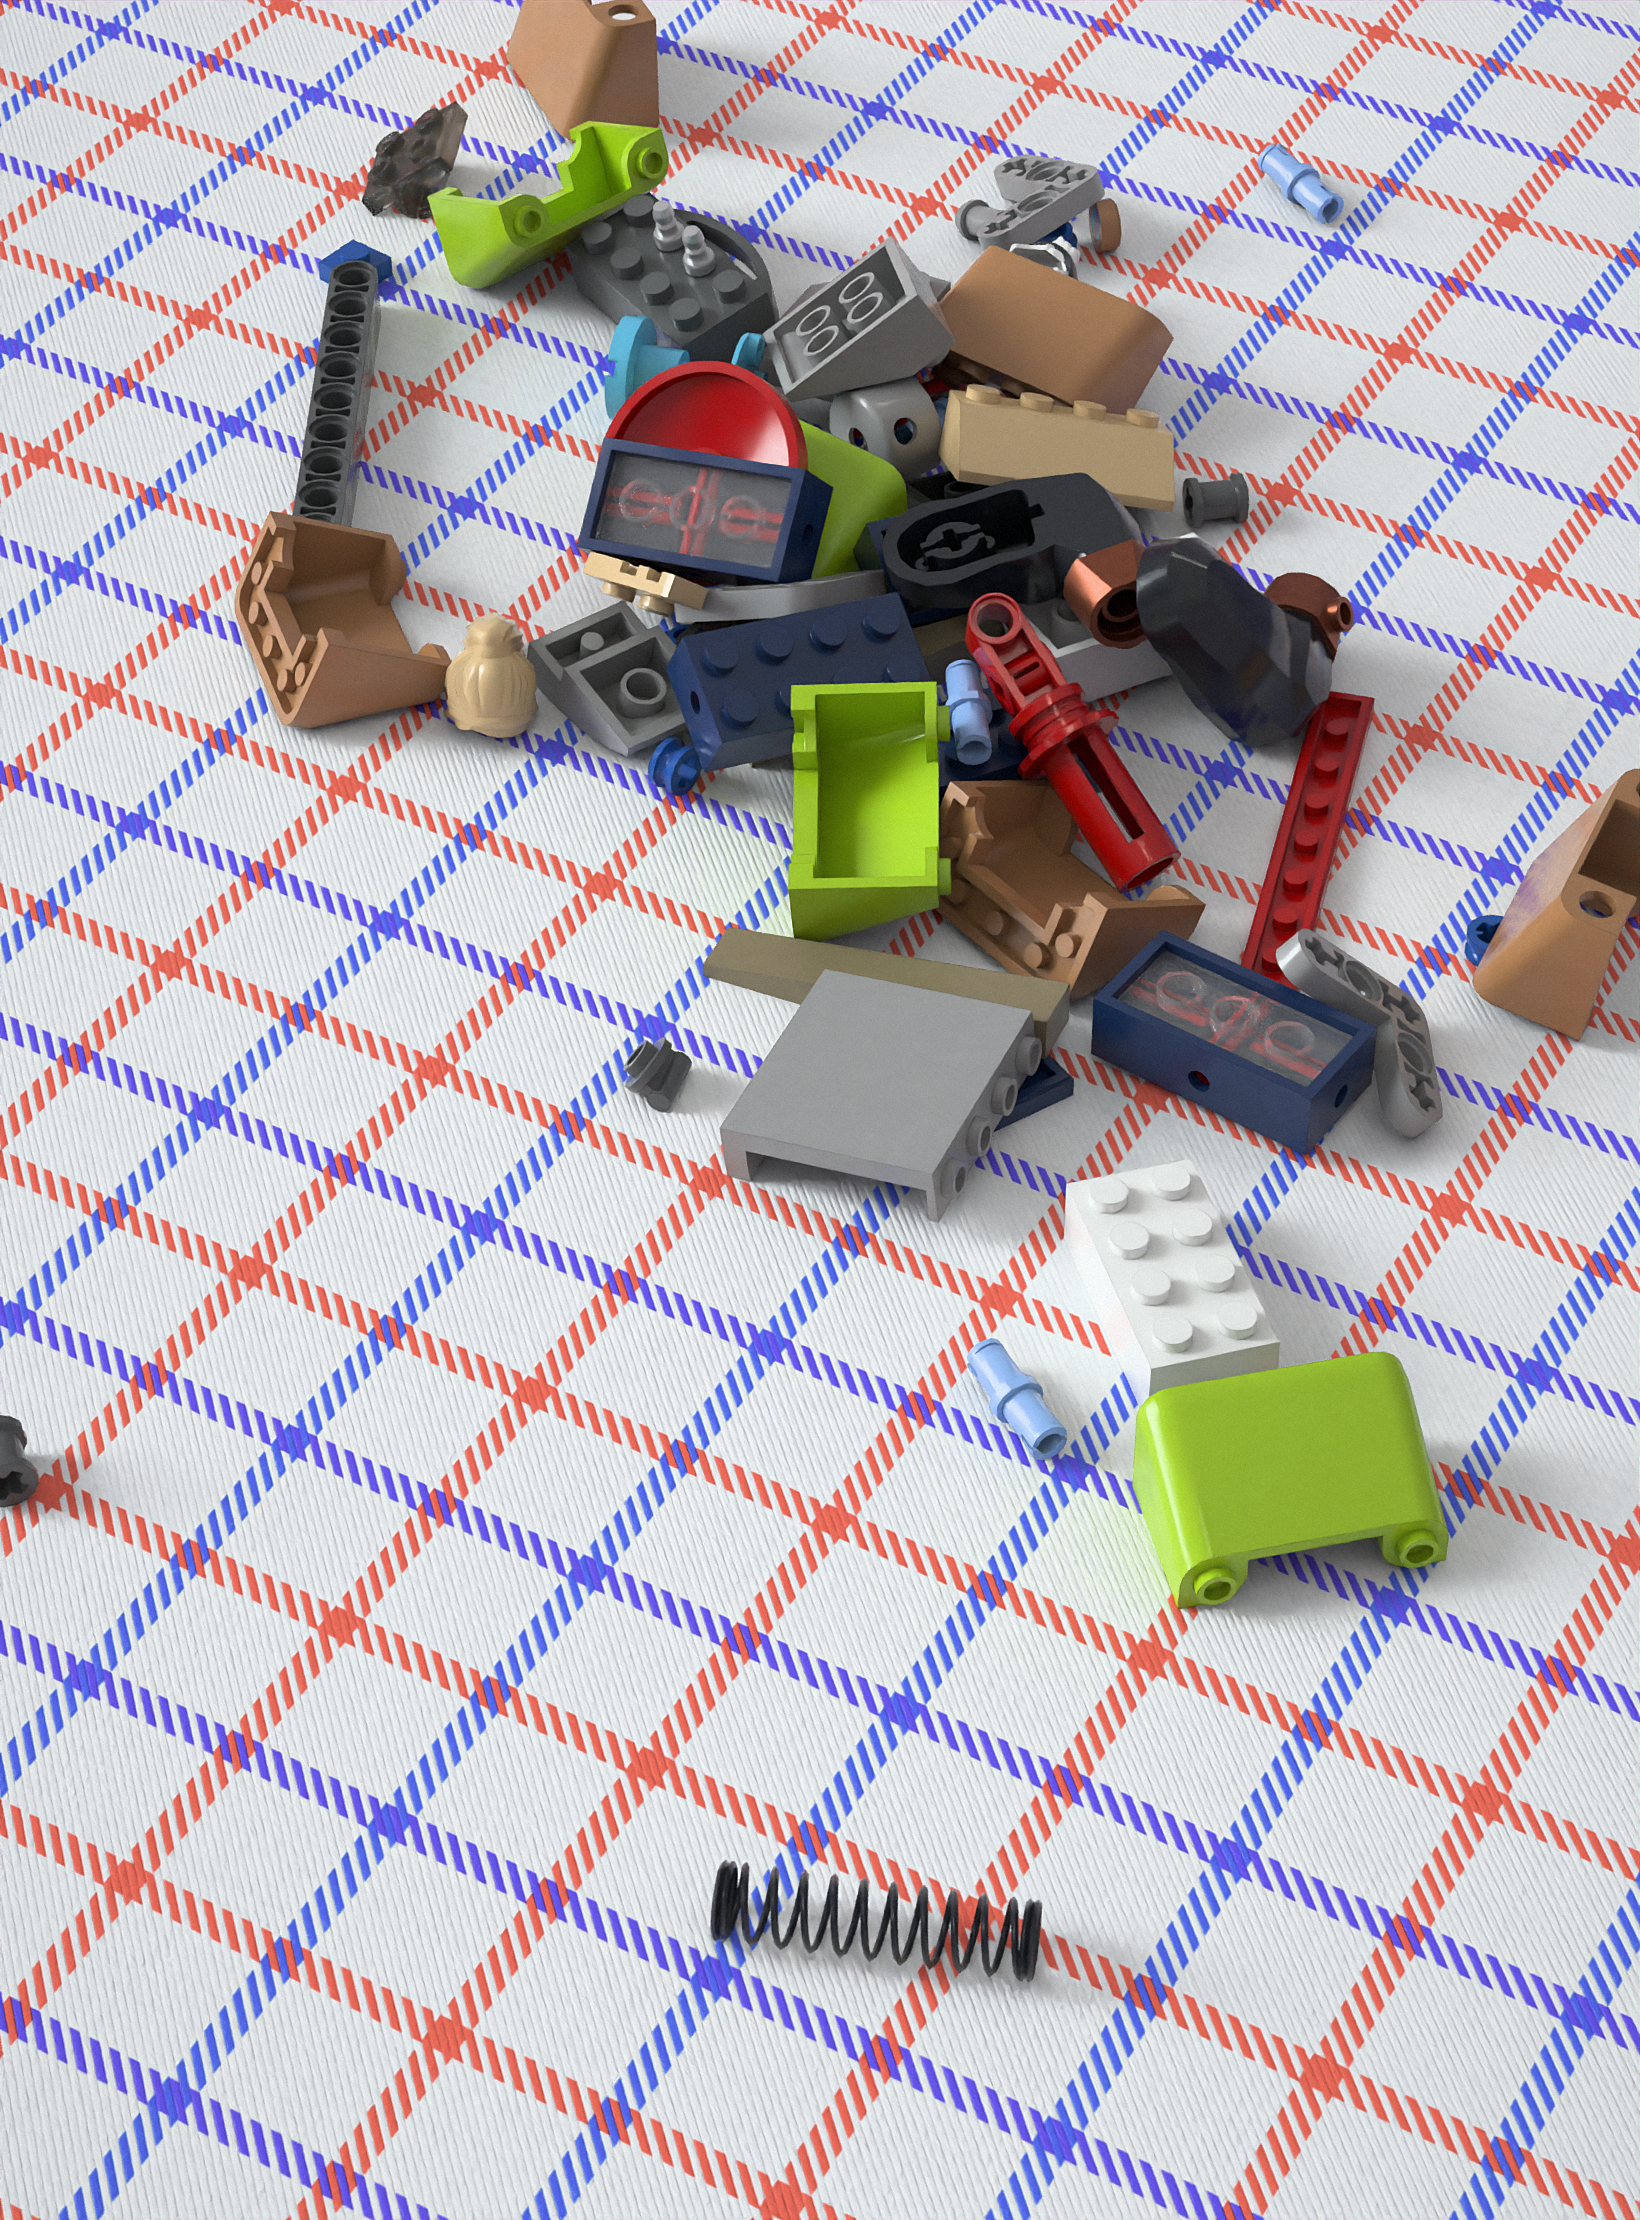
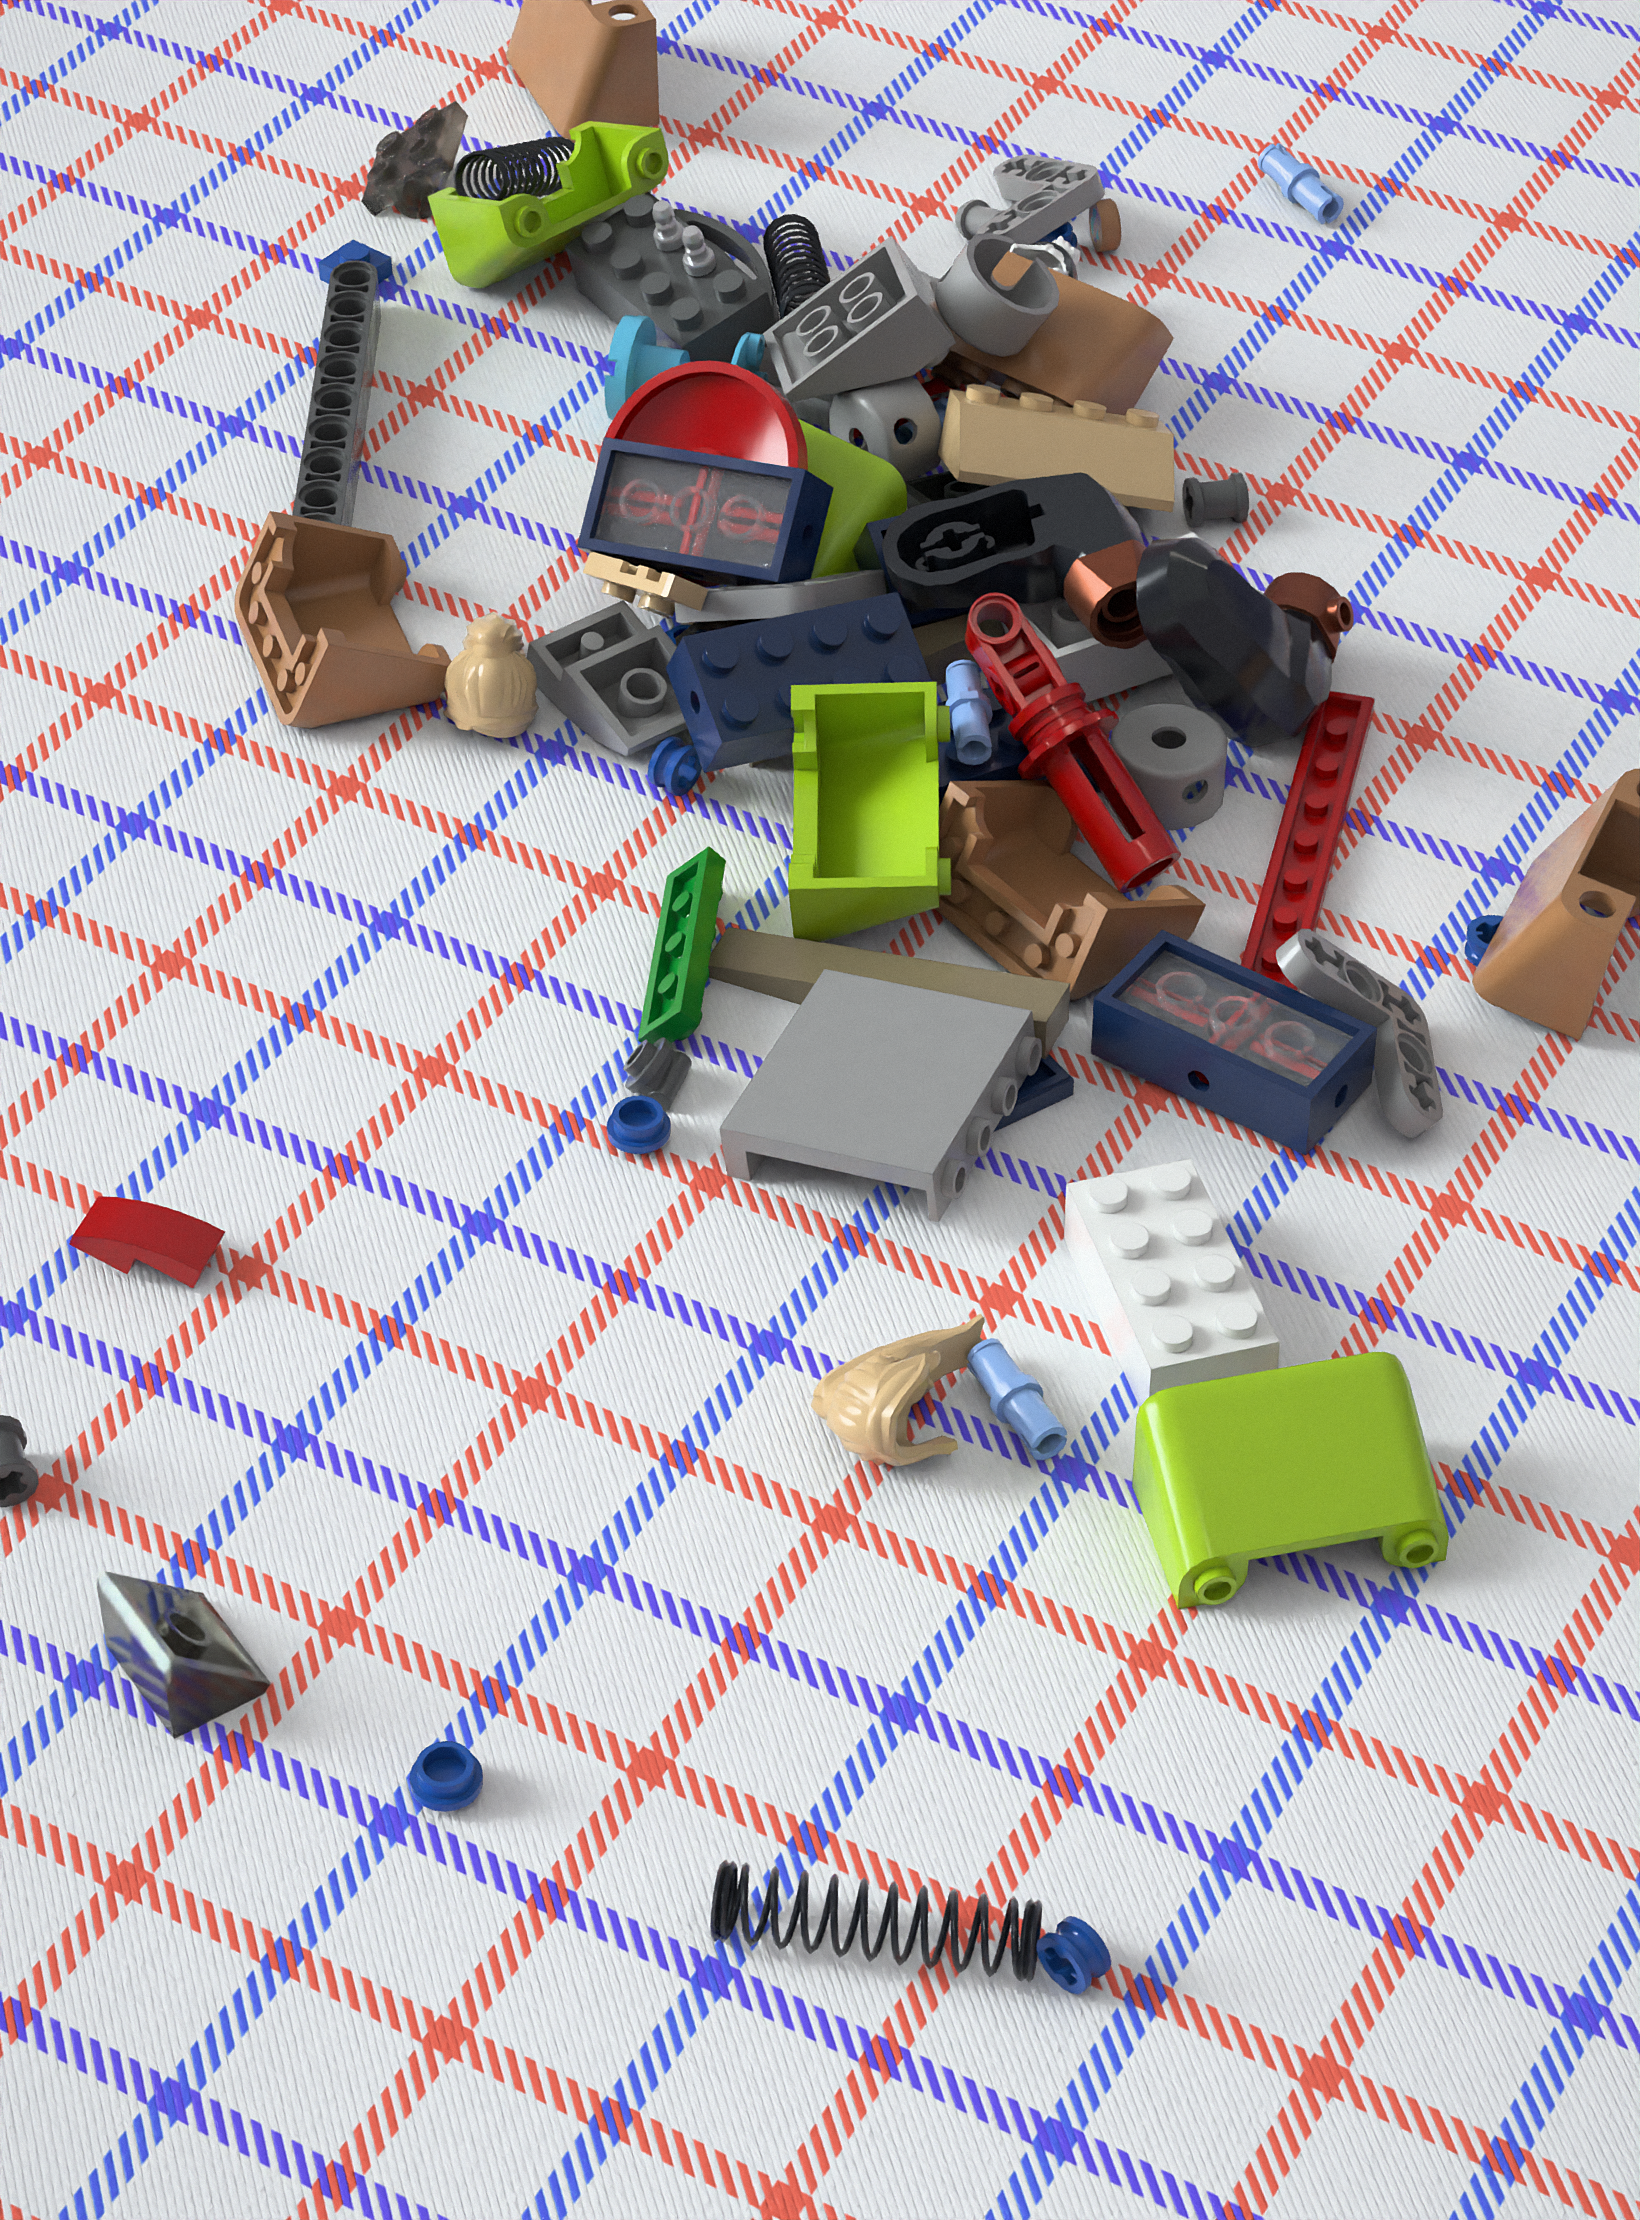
(163, 1238): none -> red slope
(176, 1651): none -> clear smoke slope
(446, 1777): none -> blue plate
(497, 156): none -> black piece
(638, 1125): none -> blue plate
(683, 949): none -> green plate
(797, 267): none -> black piece
(873, 1393): none -> tan hair
(986, 312): none -> light grey piece
(1073, 1955): none -> blue bush
(1166, 752): none -> light grey piece

